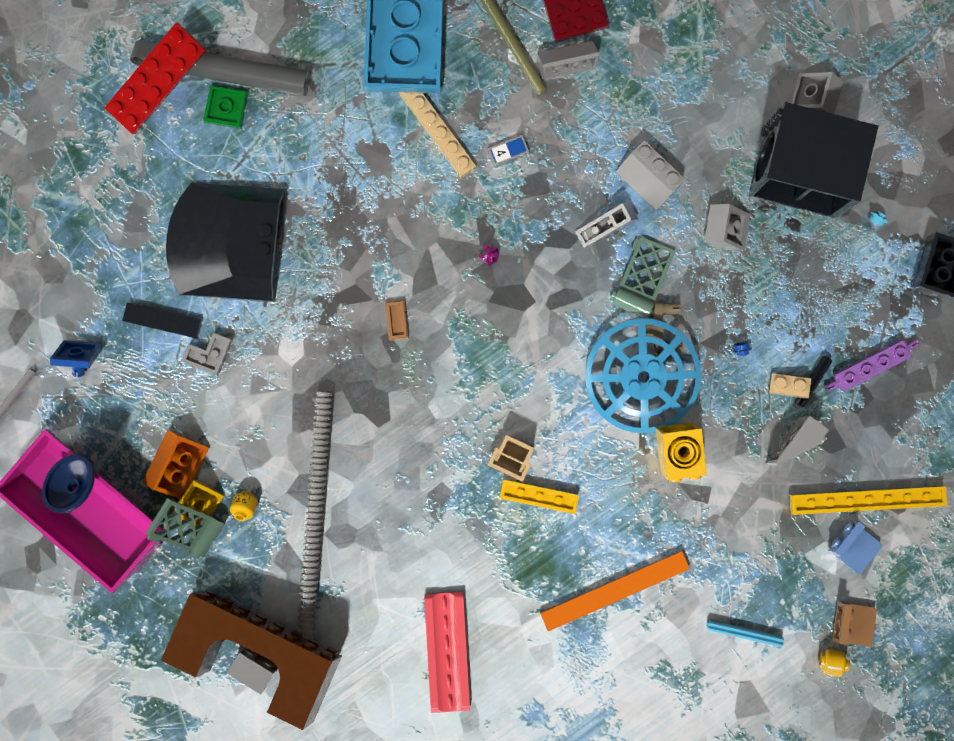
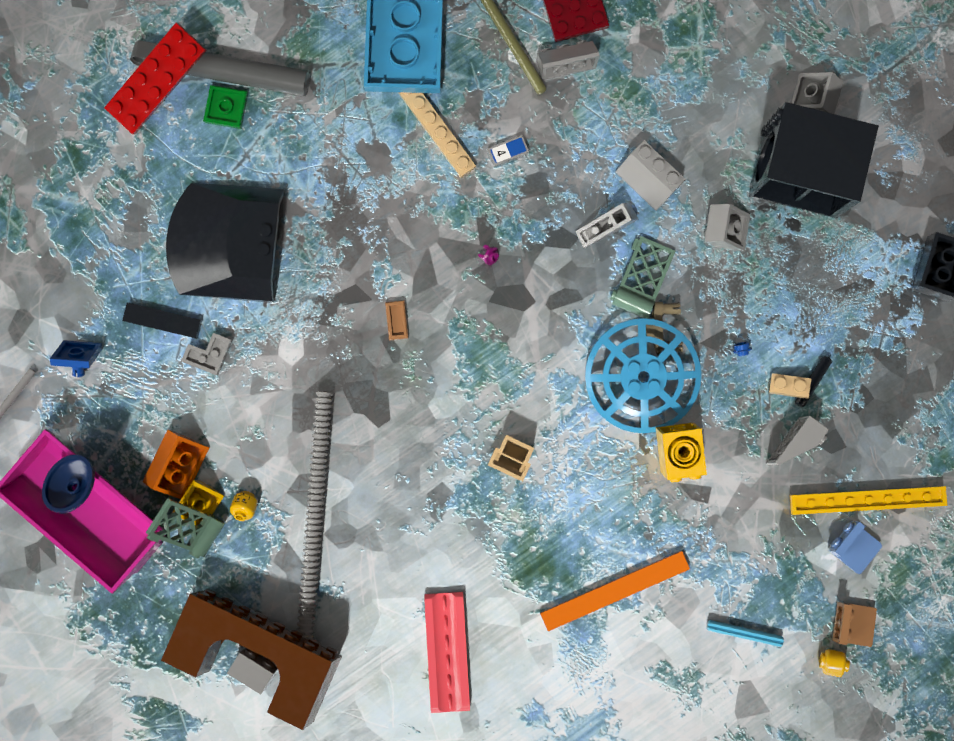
(539, 496): yellow plate -> none
(872, 365): medium lavender plate -> none
(878, 218): medium azure plate -> none

